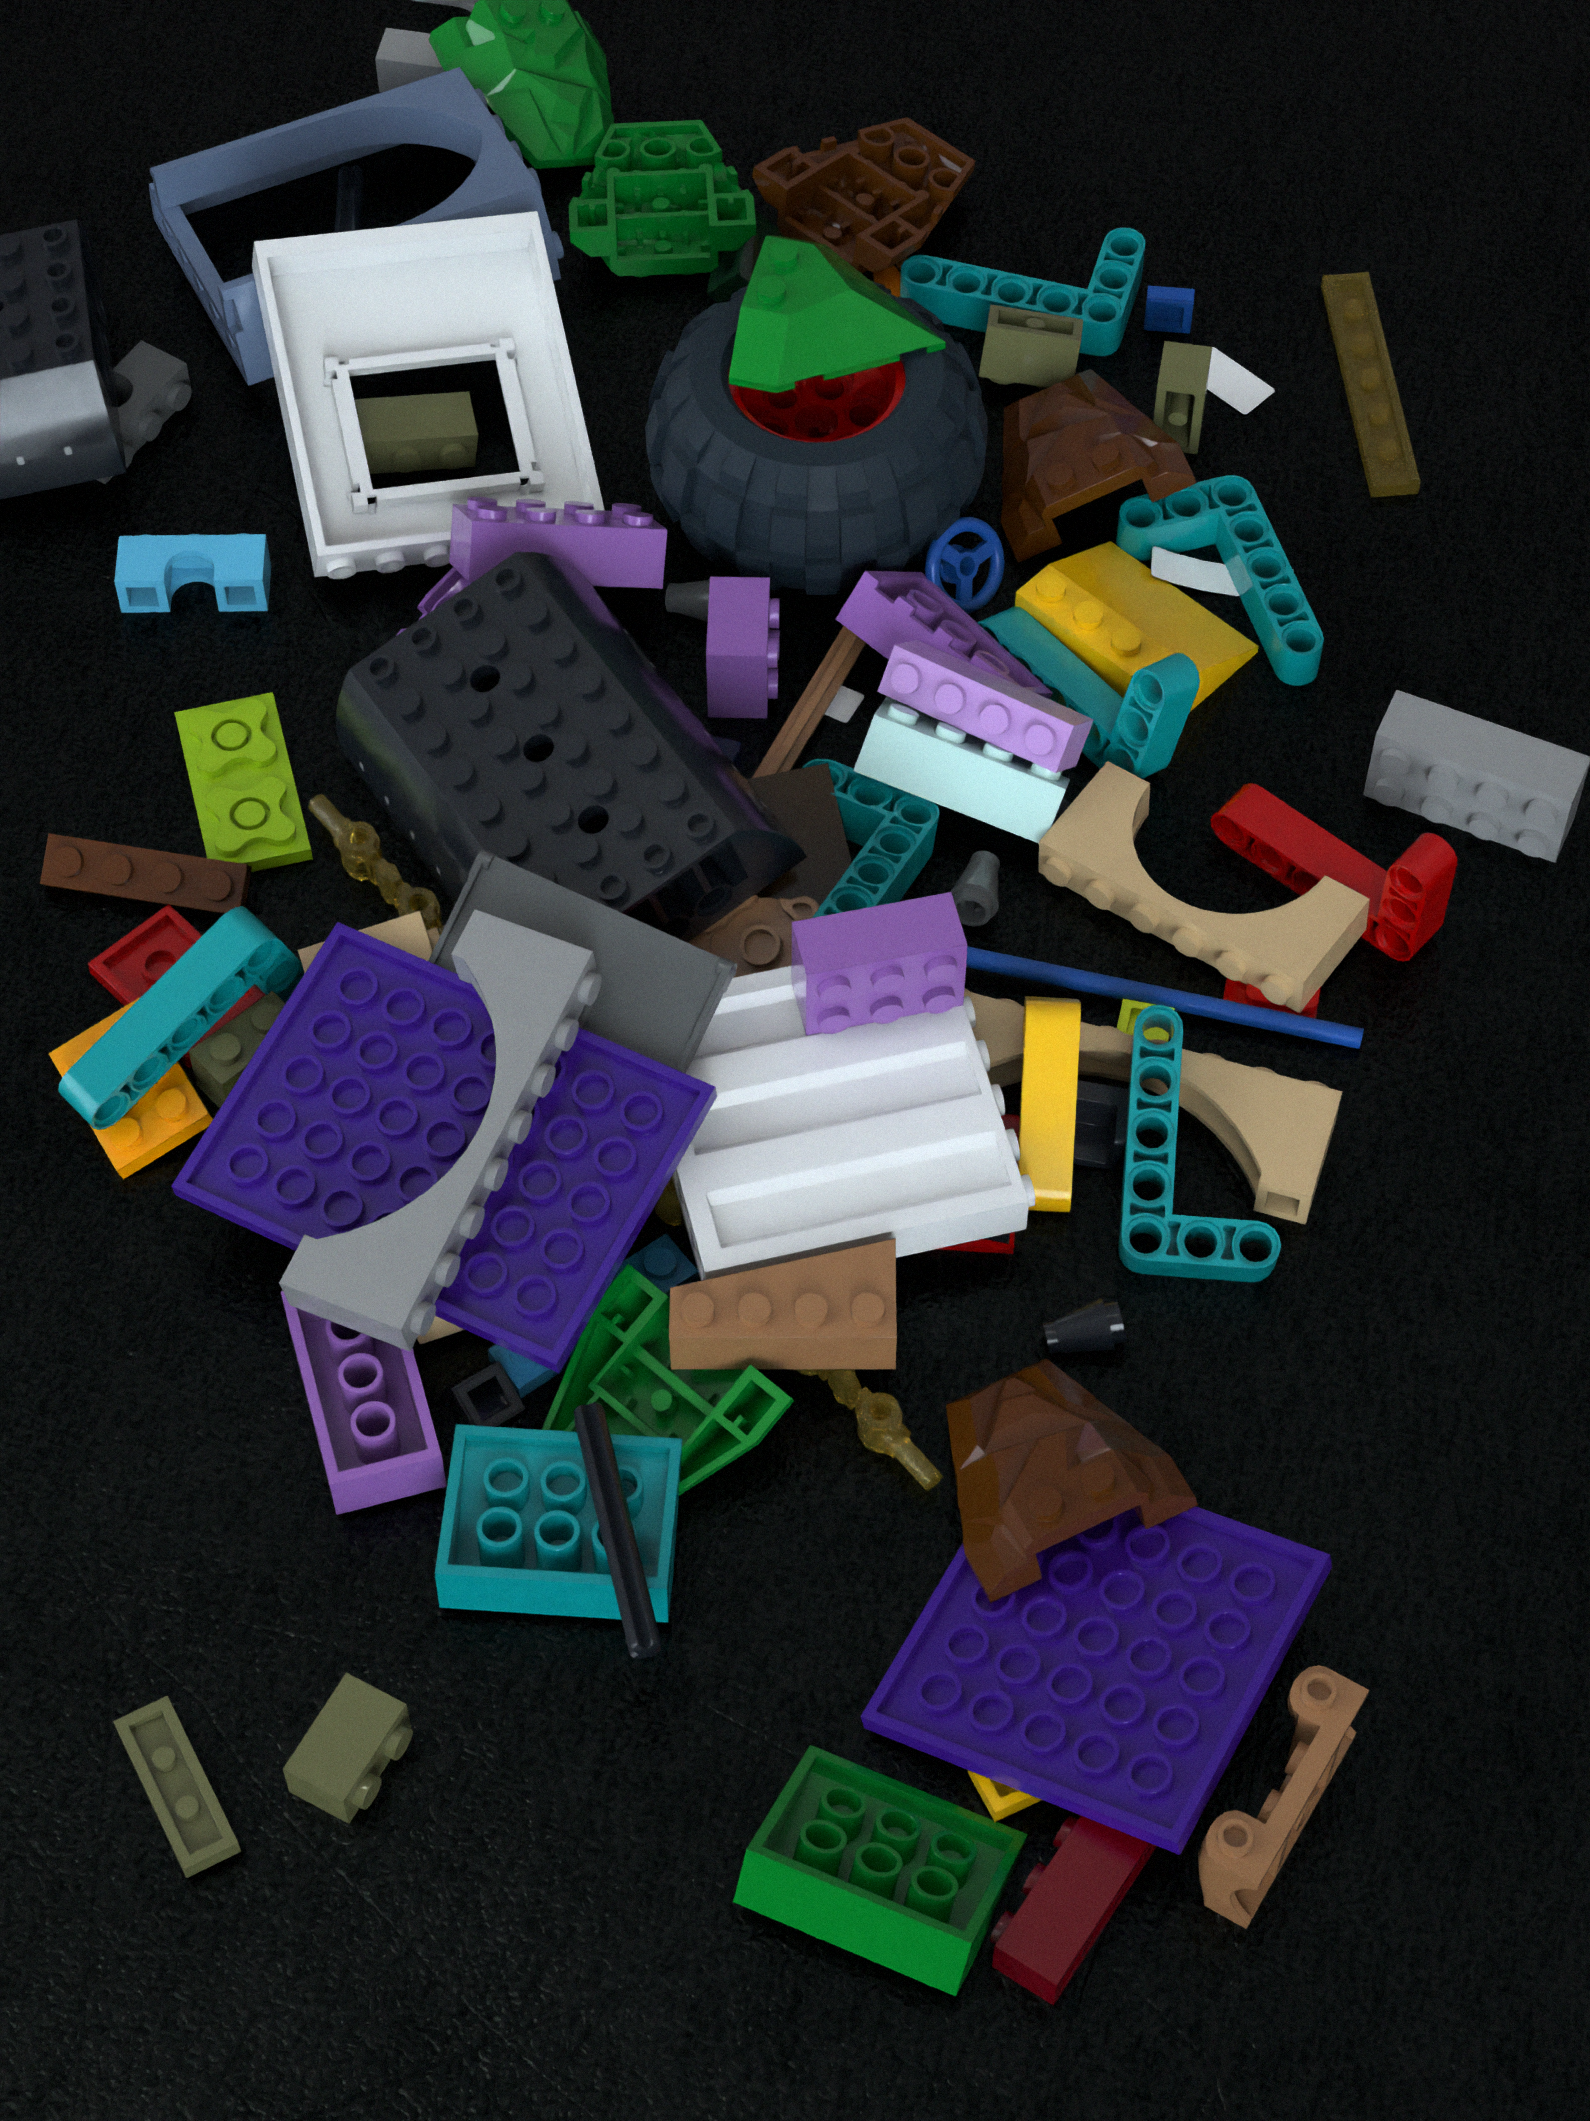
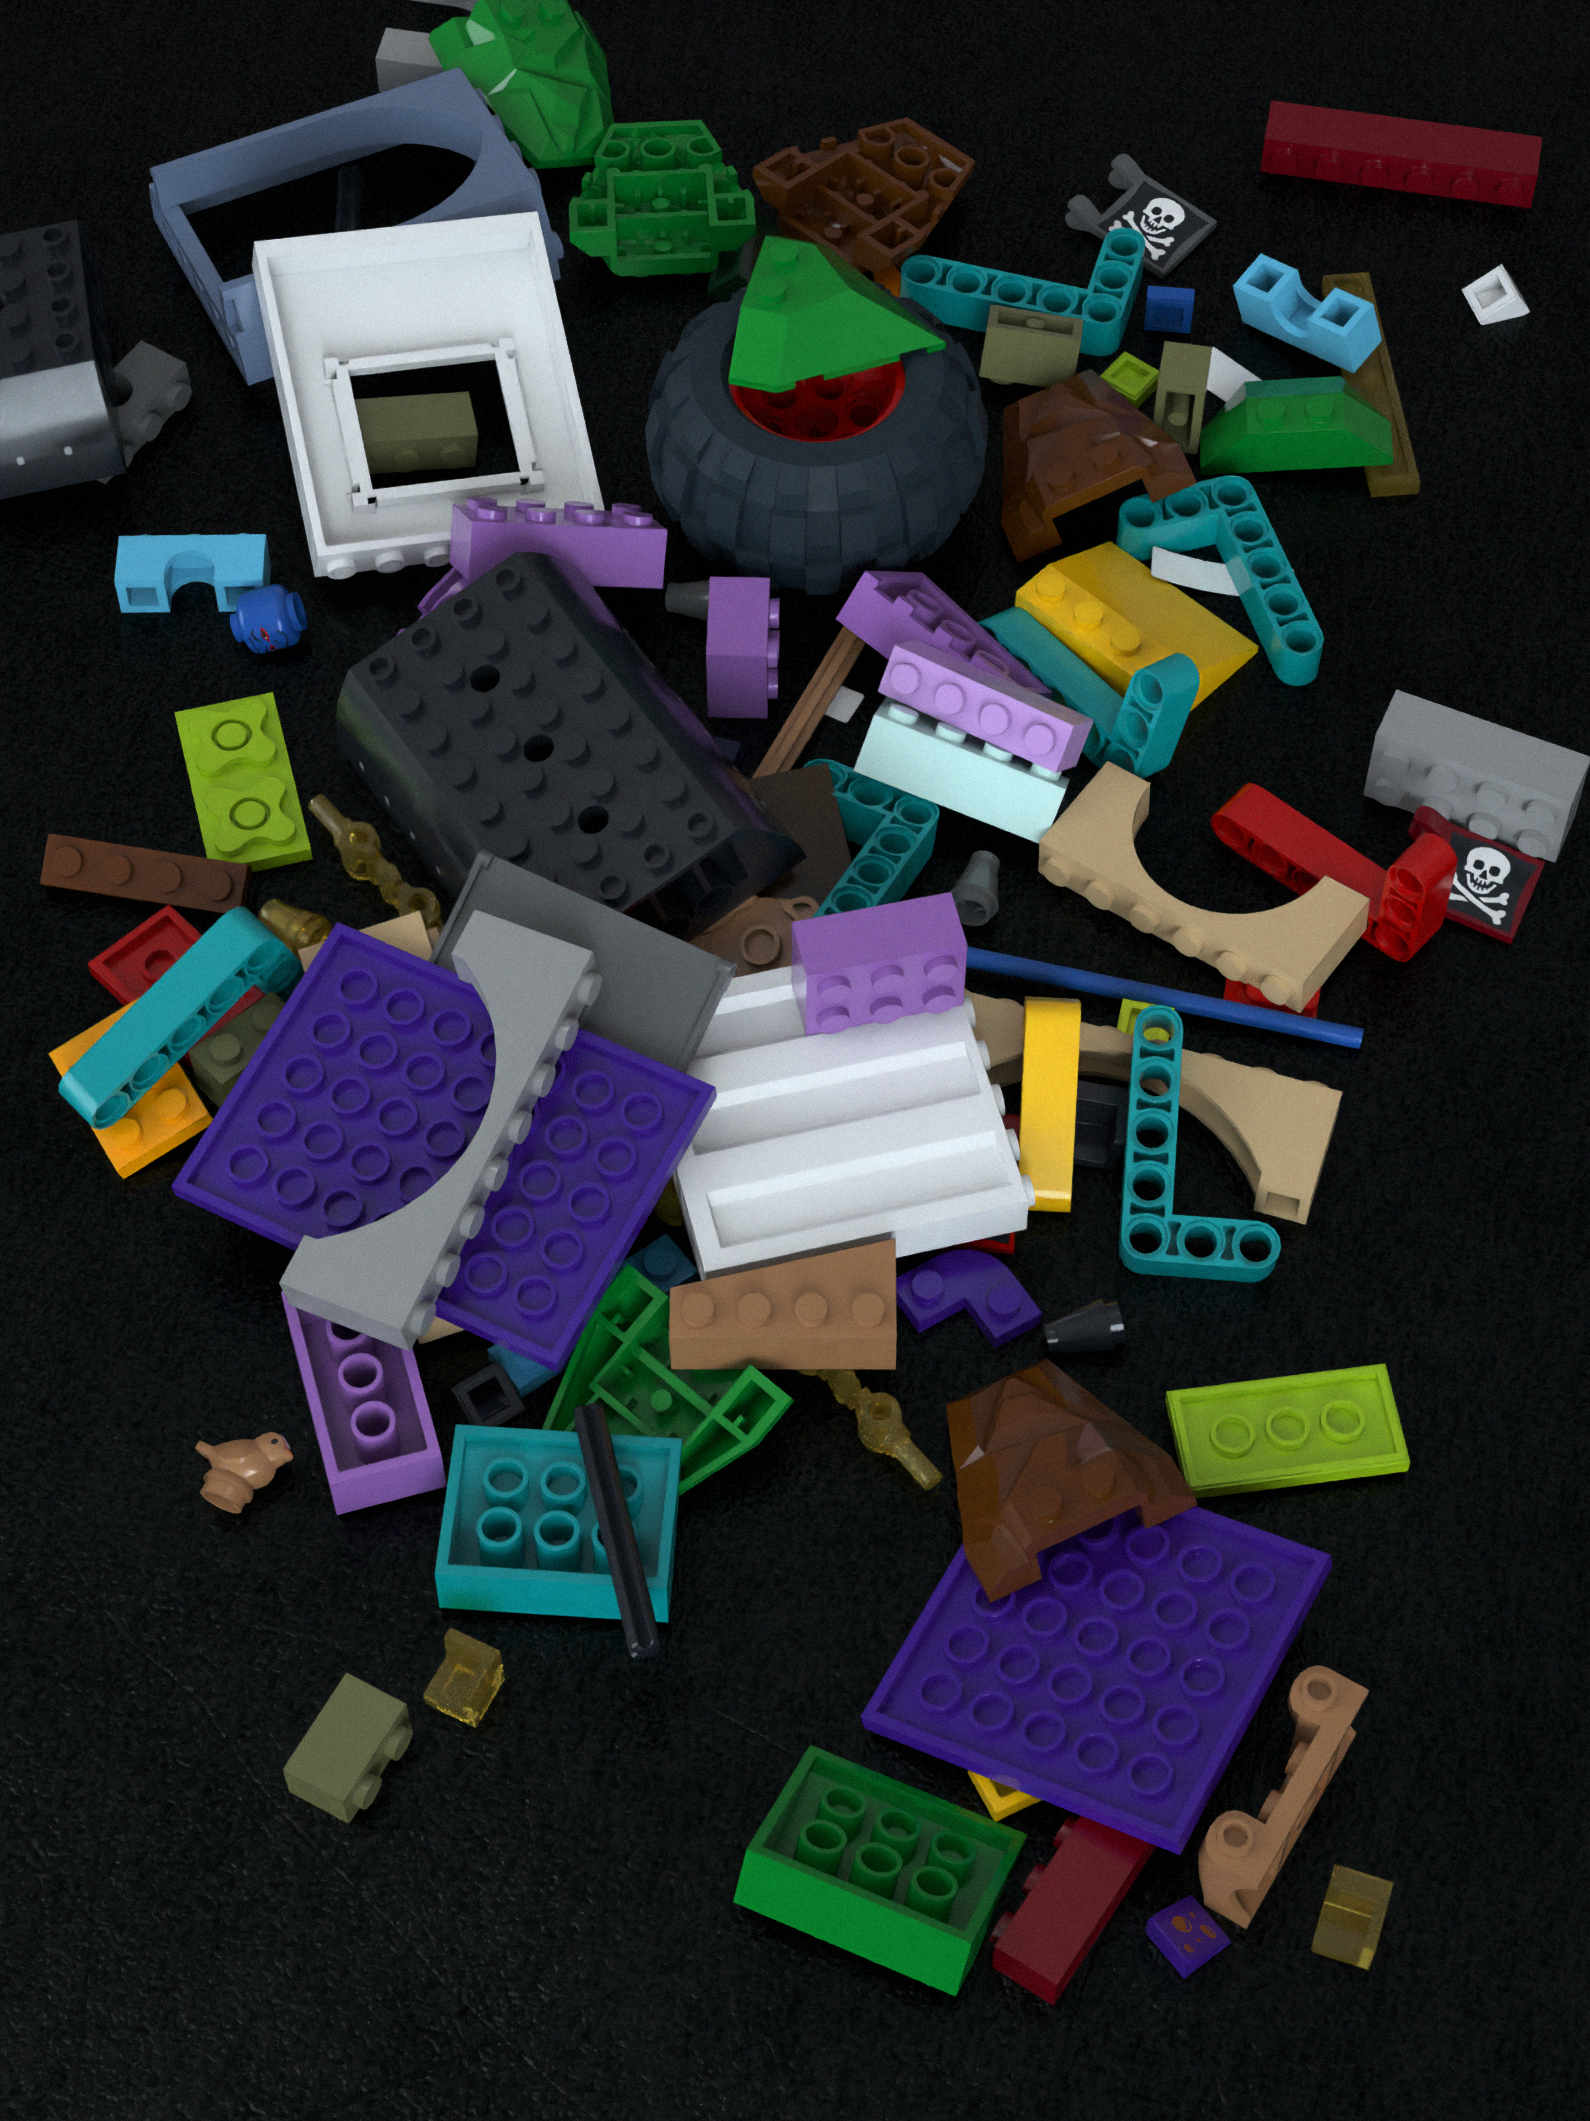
(177, 1786): olive plate -> none
(241, 1468): none -> medium nougat animal
(268, 619): none -> blue head
(294, 925): none -> clear yellow cone
(465, 1678): none -> clear yellow panel
(959, 565): blue piece -> none
(970, 1282): none -> dark purple plate
(1132, 378): none -> lime tile
(1162, 217): none -> flag
(1186, 1935): none -> dark purple slope
(1287, 1431): none -> lime piece
(1295, 428): none -> green wedge
(1336, 330): none -> medium azure arch
(1352, 1916): none -> clear yellow panel
(1401, 154): none -> dark red brick
(1489, 880): none -> flag
(1495, 297): none -> white slope

